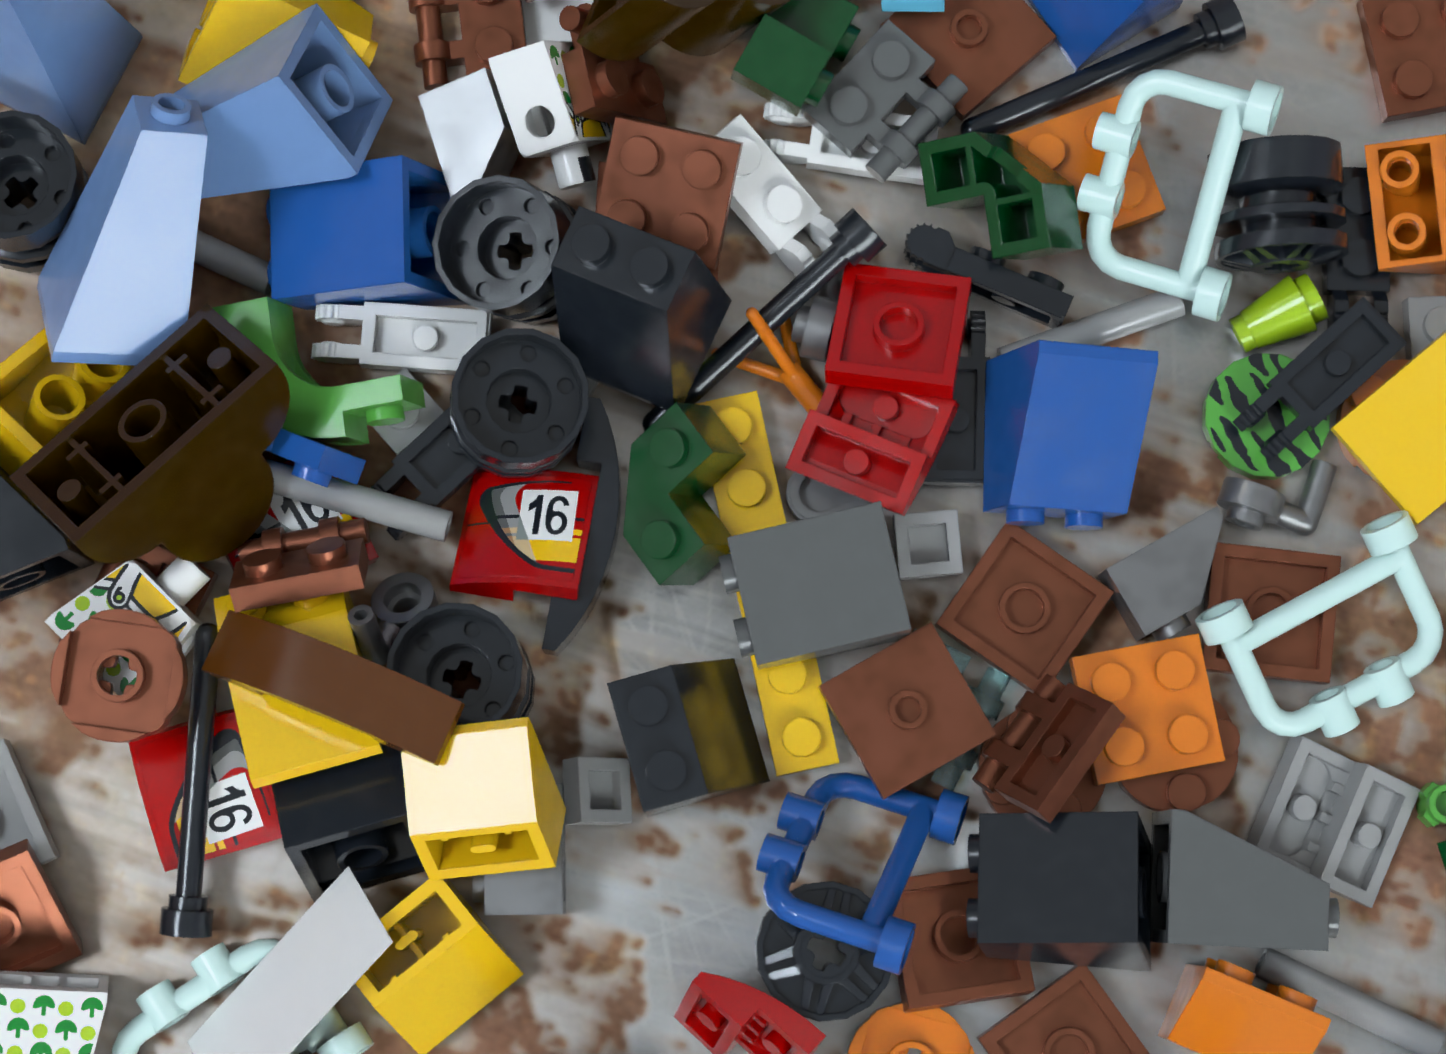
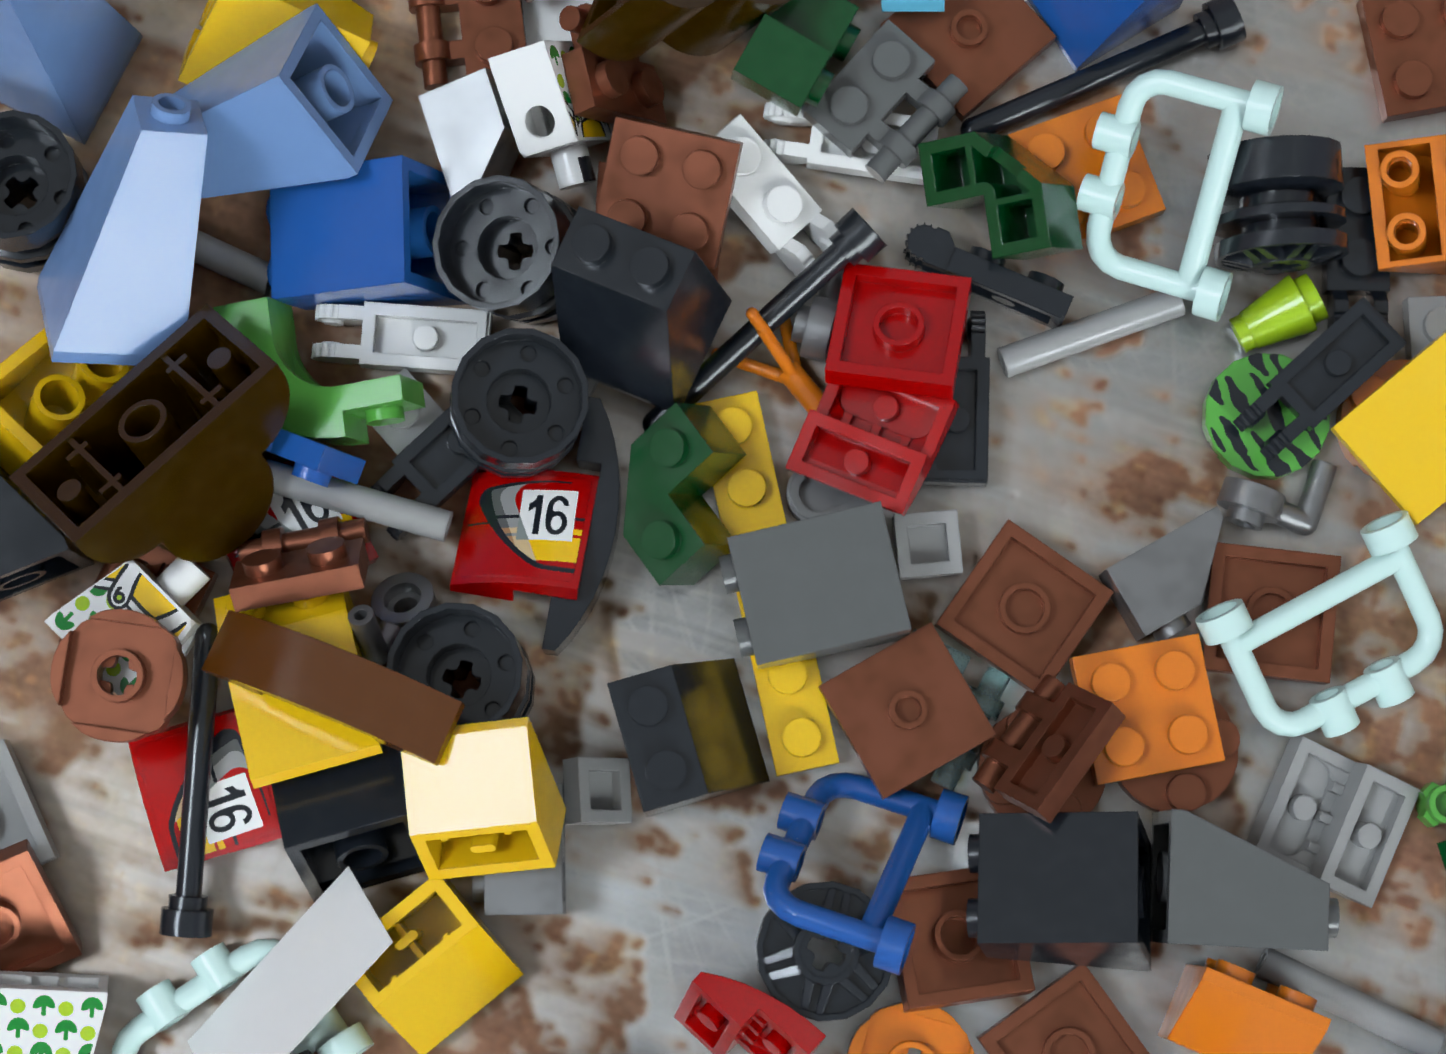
(1064, 431): blue slope -> none

